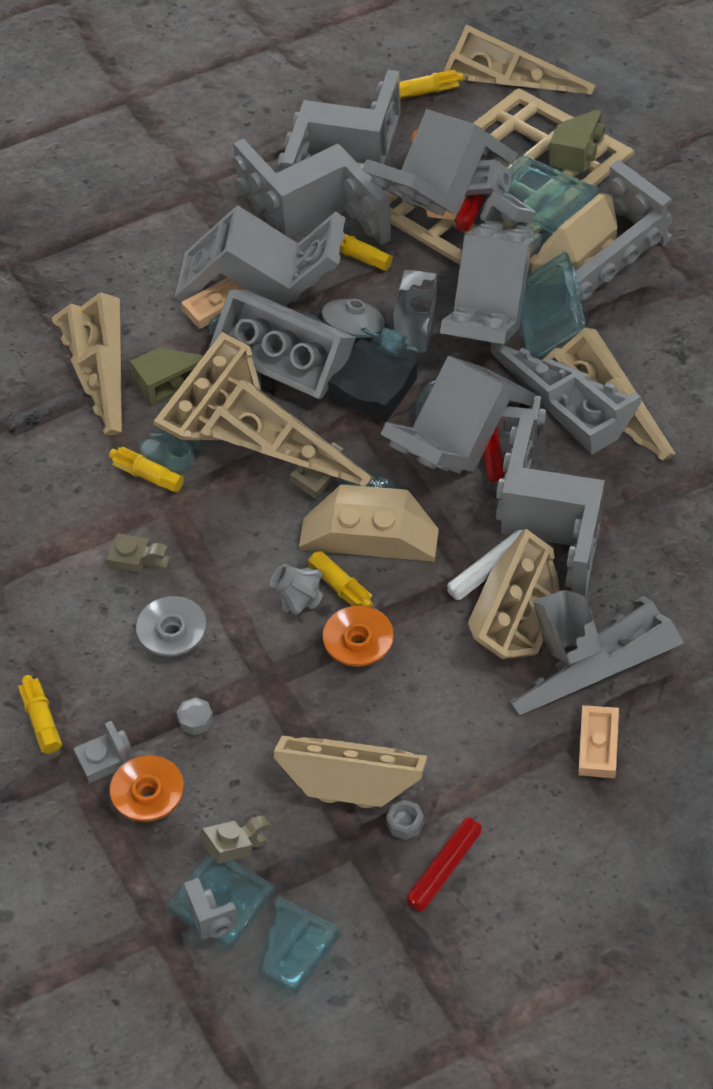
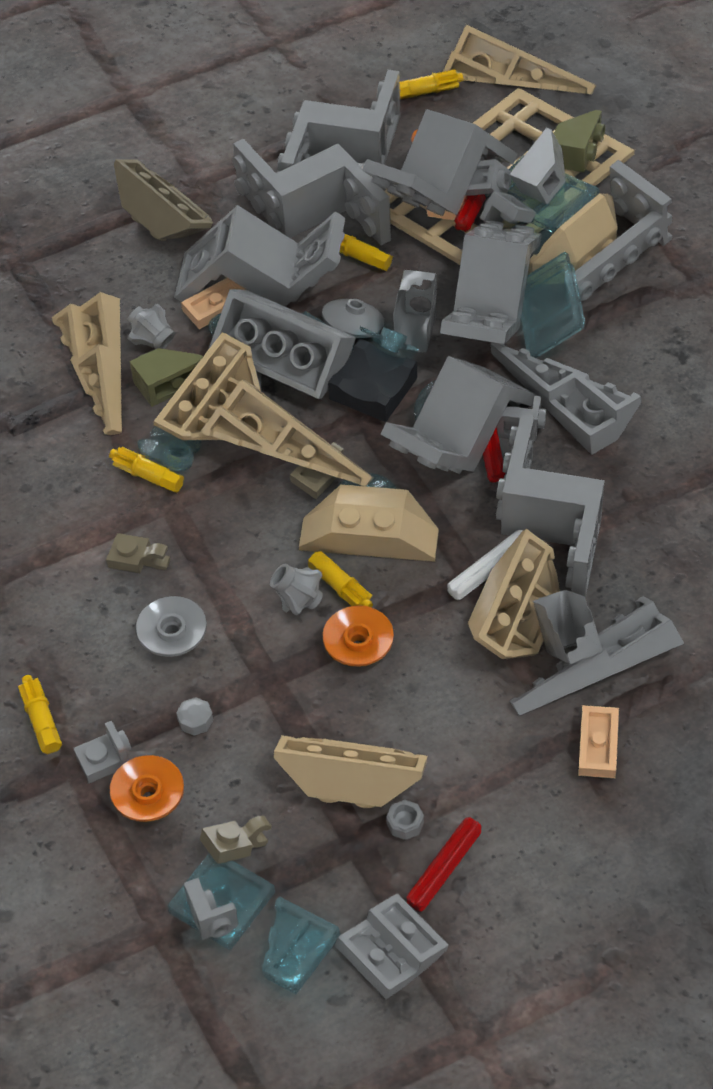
(150, 327): none -> light grey rock
(157, 202): none -> dark tan wedge
(391, 946): none -> light grey slope
(541, 169): none -> light grey slope
(591, 355): tan wedge -> none

